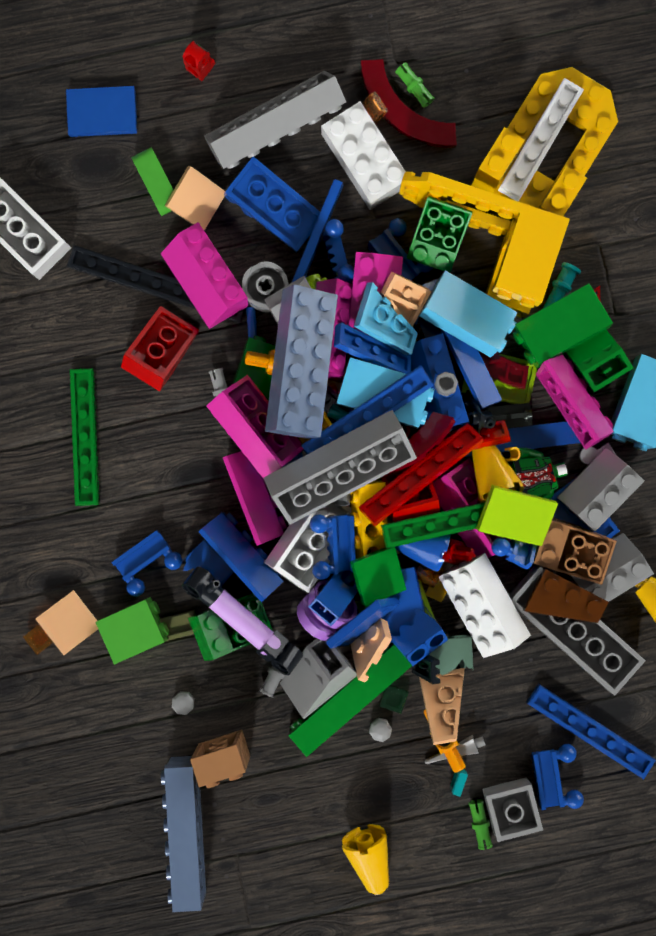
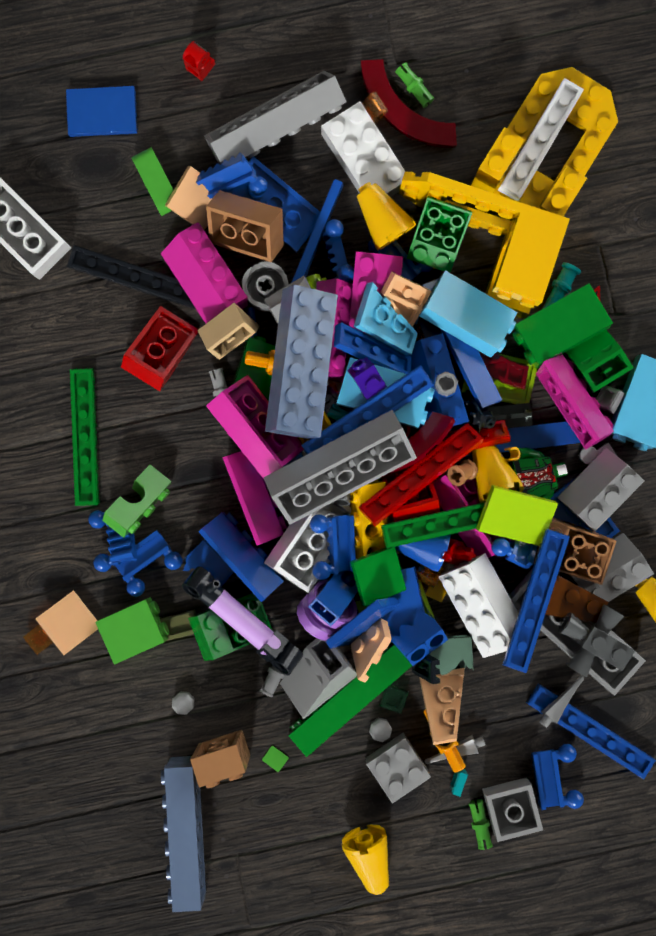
(120, 548): none -> blue gear
(125, 516): none -> bright green arch
(227, 331): none -> tan slope
(230, 175): none -> blue gear
(245, 225): none -> medium nougat brick
(275, 758): none -> bright green sticker
(366, 377): none -> dark purple bracket
(383, 215): none -> yellow cone
(397, 767): none -> light grey brick
(460, 473): none -> medium nougat bush
(536, 600): none -> blue tile
(555, 710): none -> light grey piece
(596, 641): none -> dark grey brick
(609, 398): none -> light grey tile

